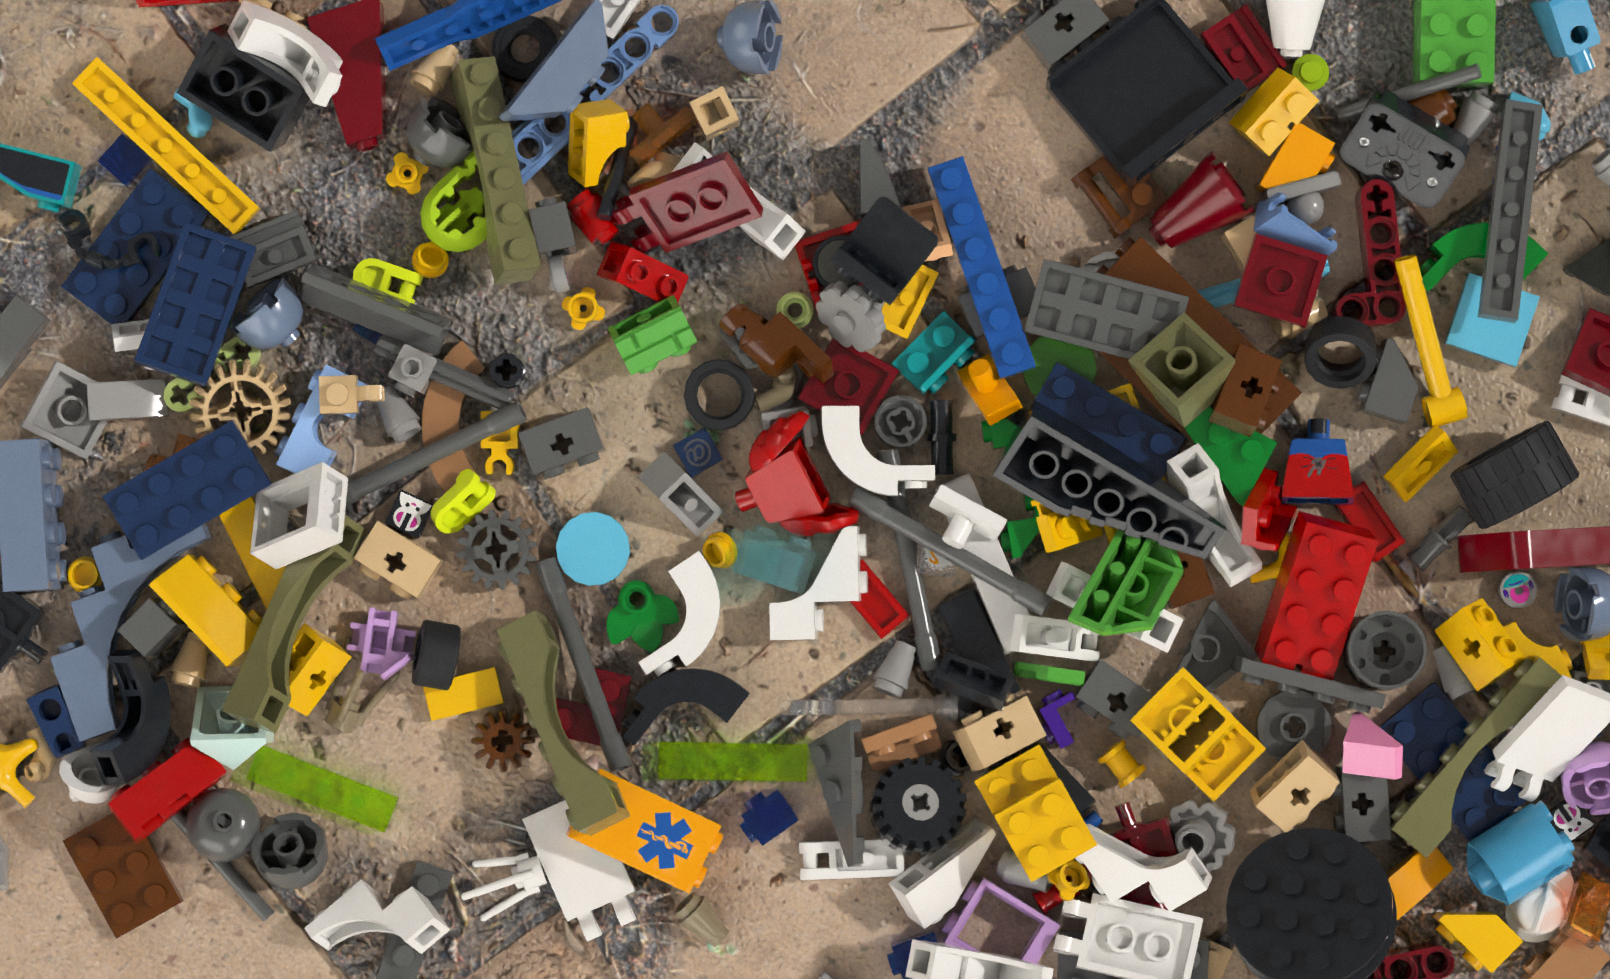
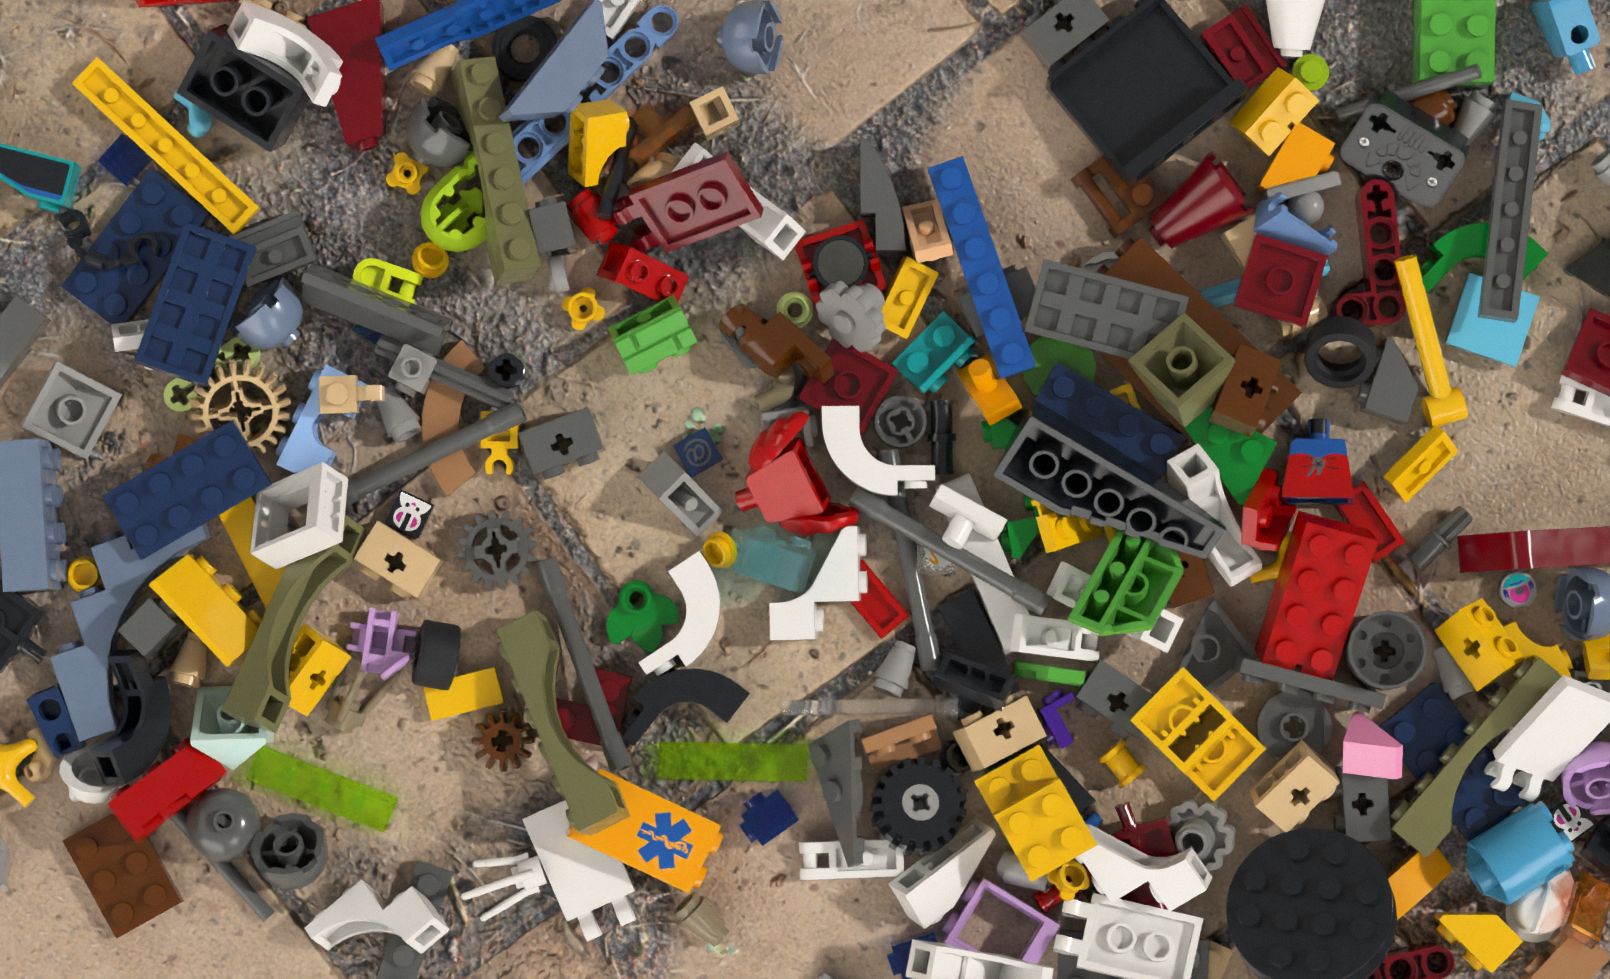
(127, 399): light grey slope -> none
(452, 511): neon yellow plate -> none
(593, 548): medium azure tile -> none
(723, 367): black tyre -> none
(885, 250): black bracket -> none
(1514, 475): black tyre -> none

